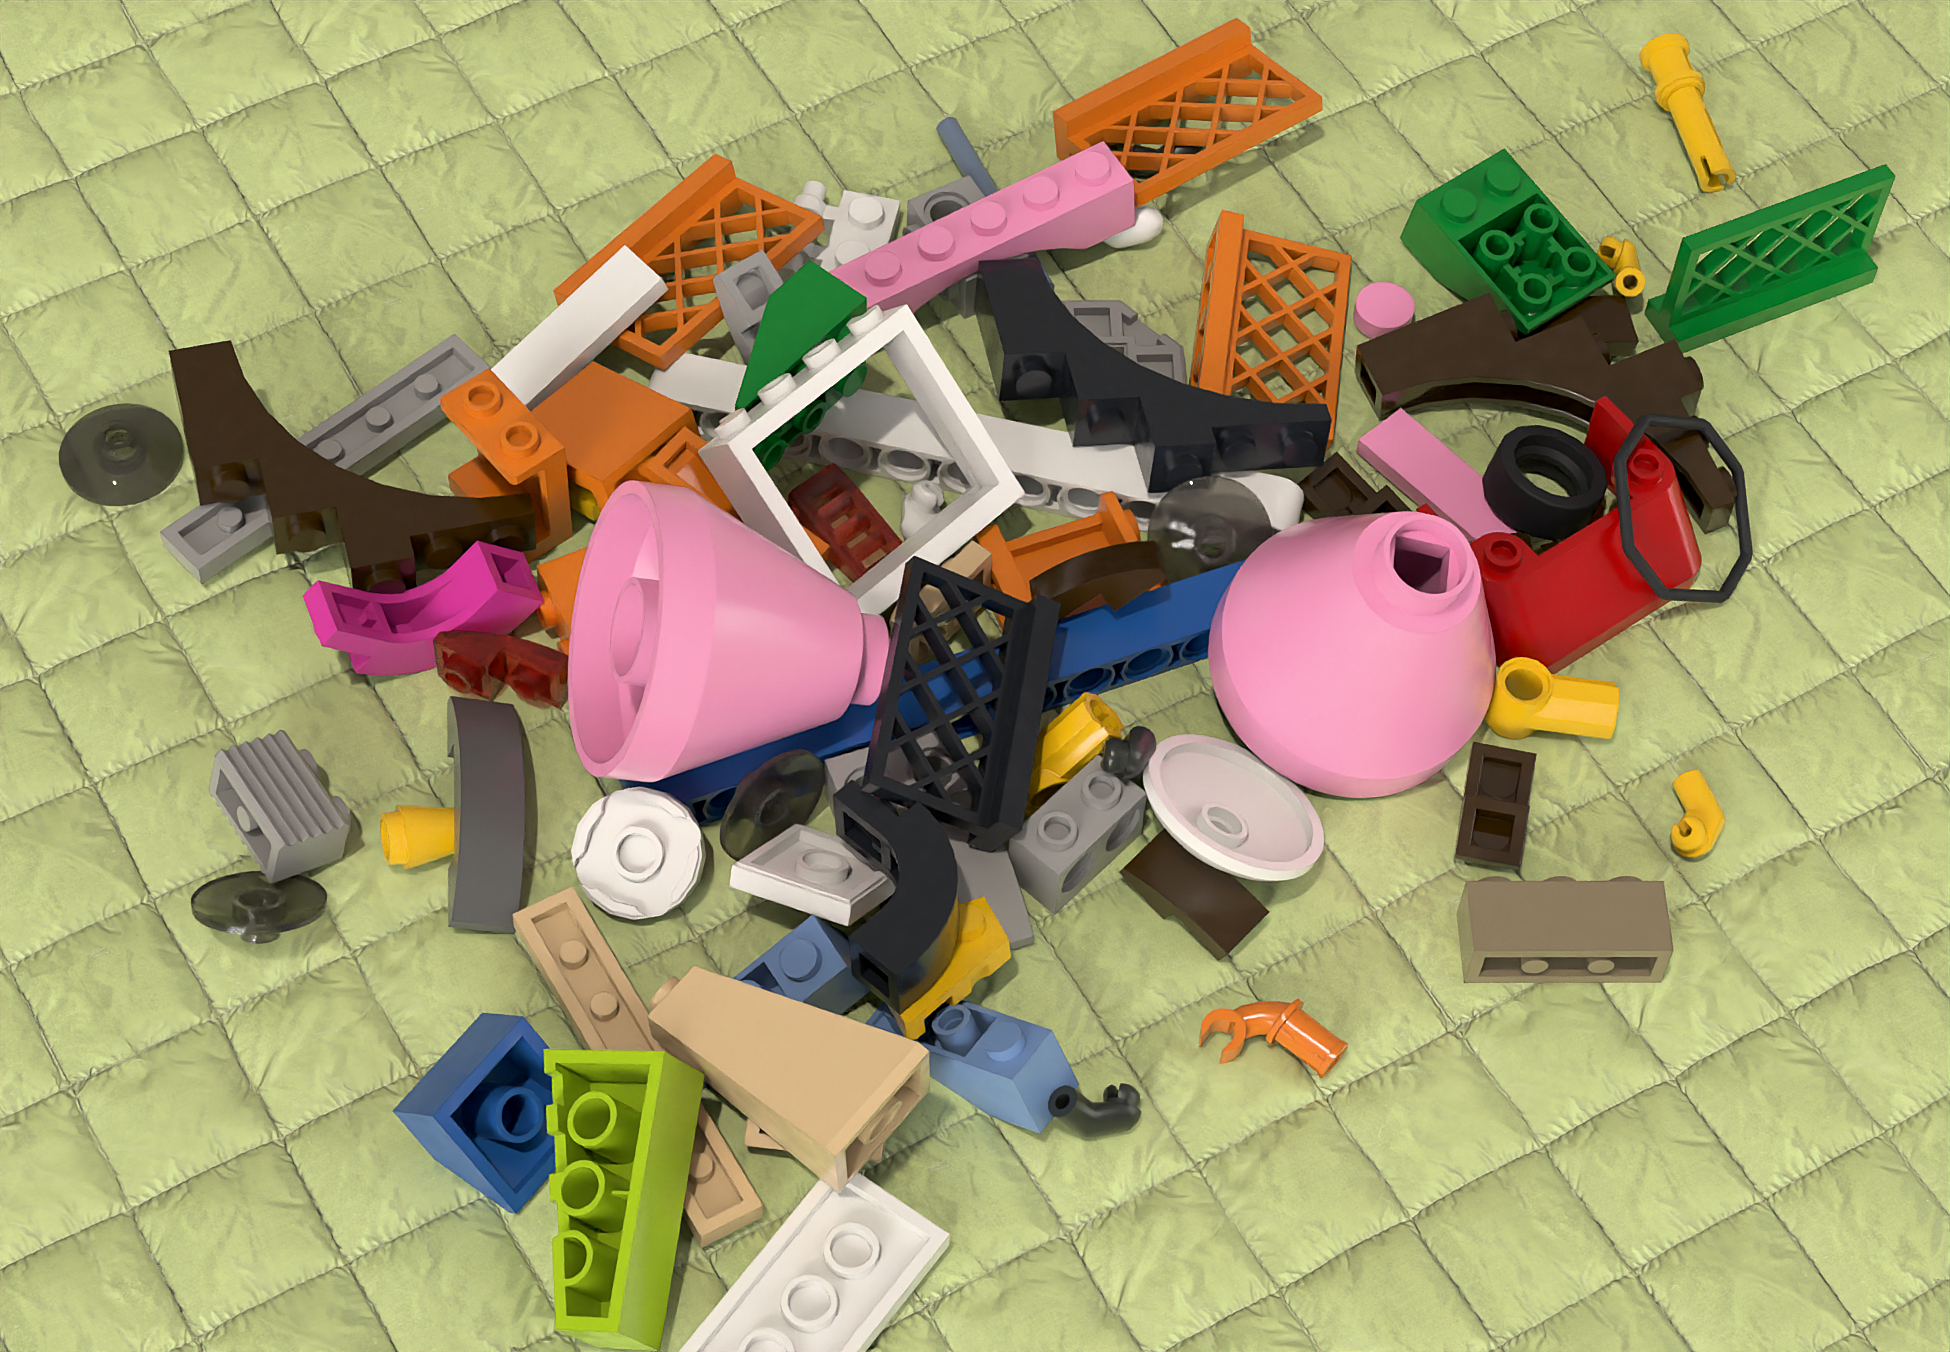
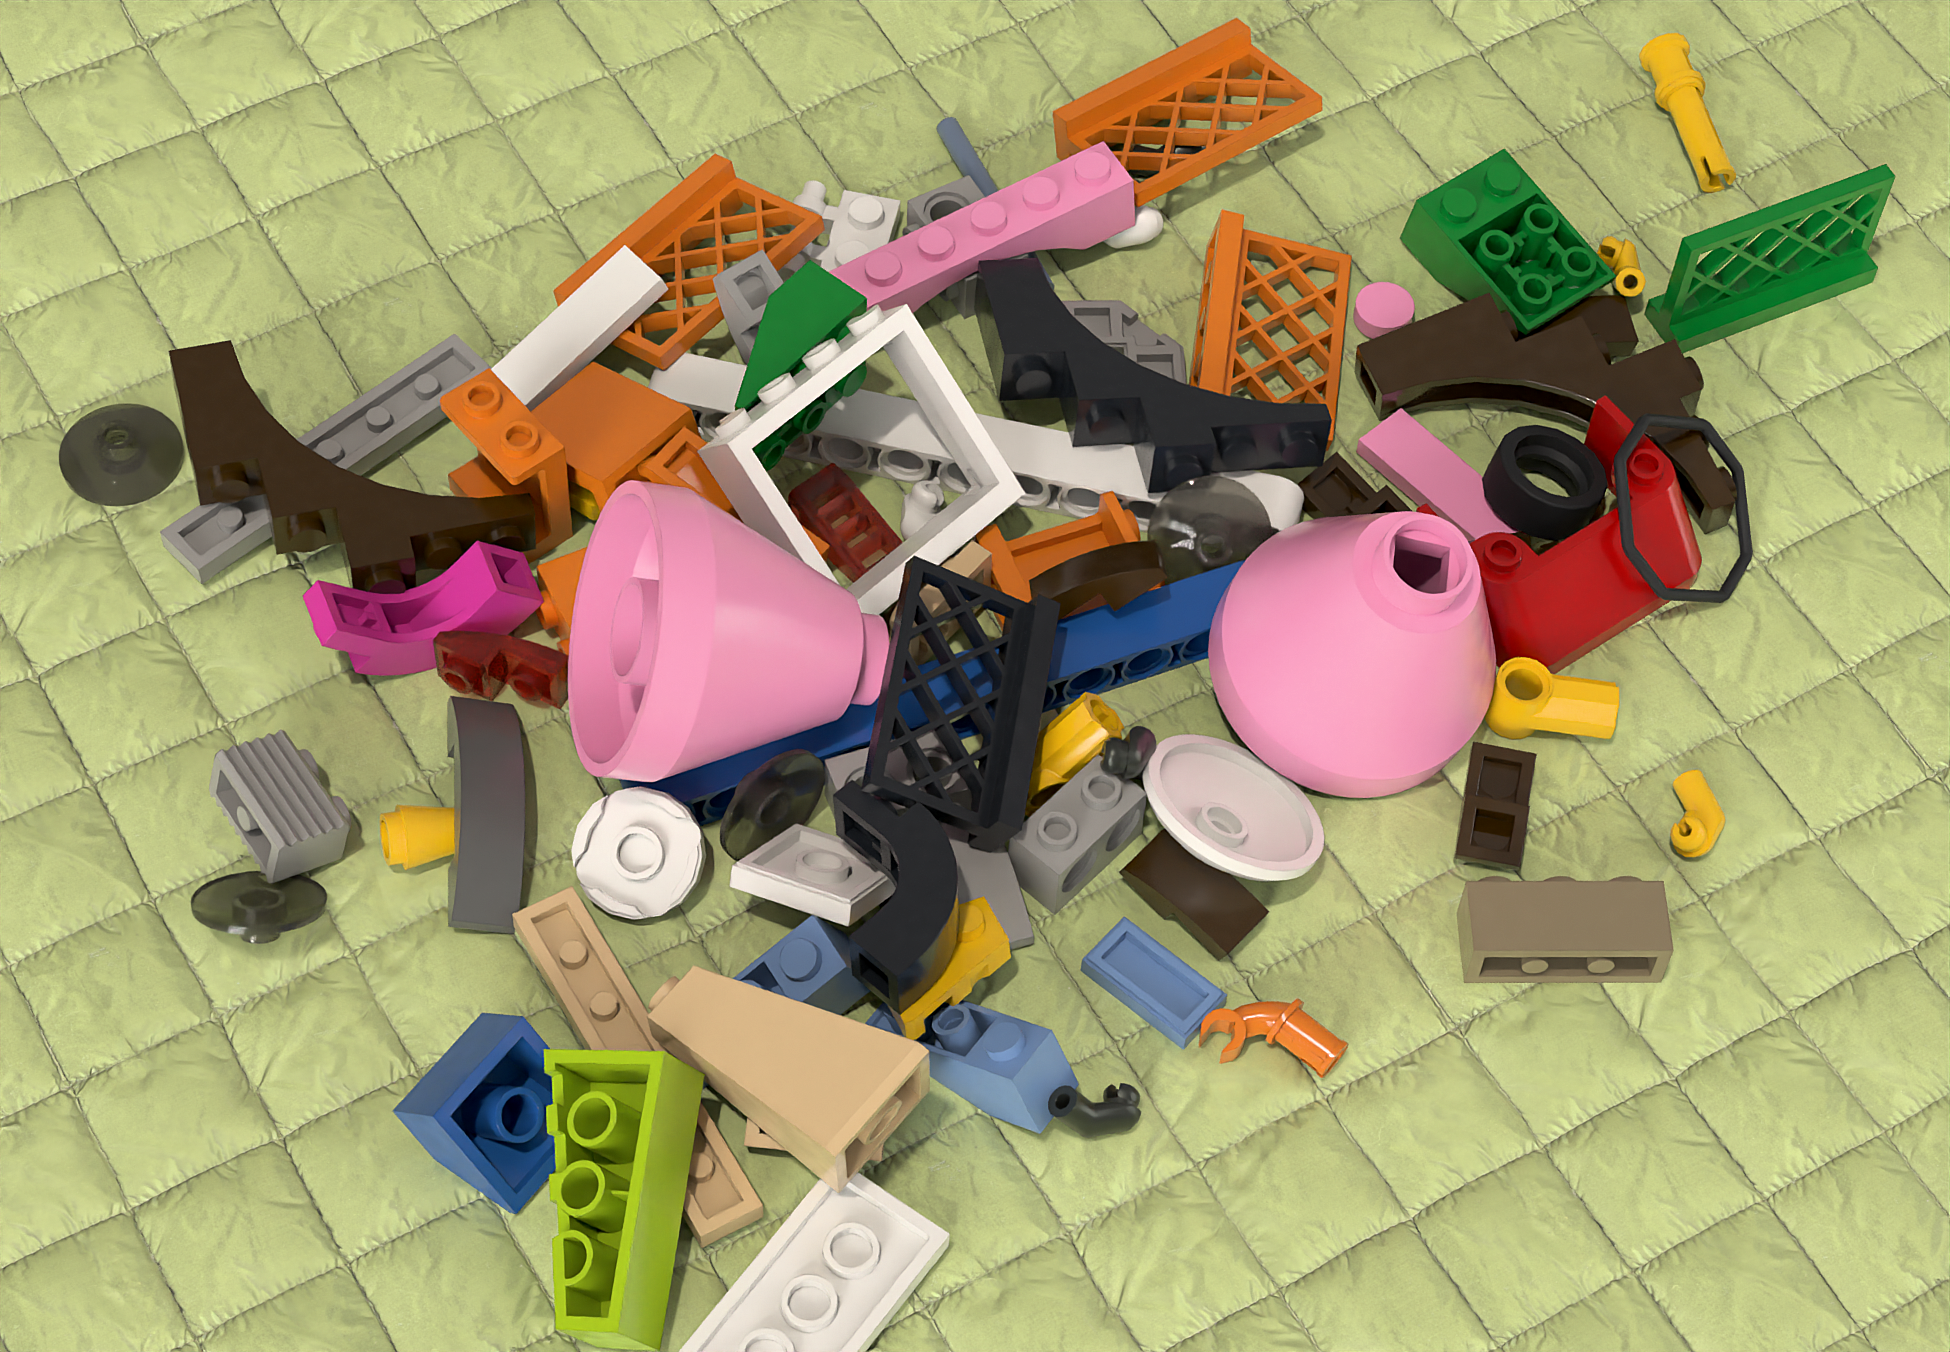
(1152, 982): none -> medium blue tile

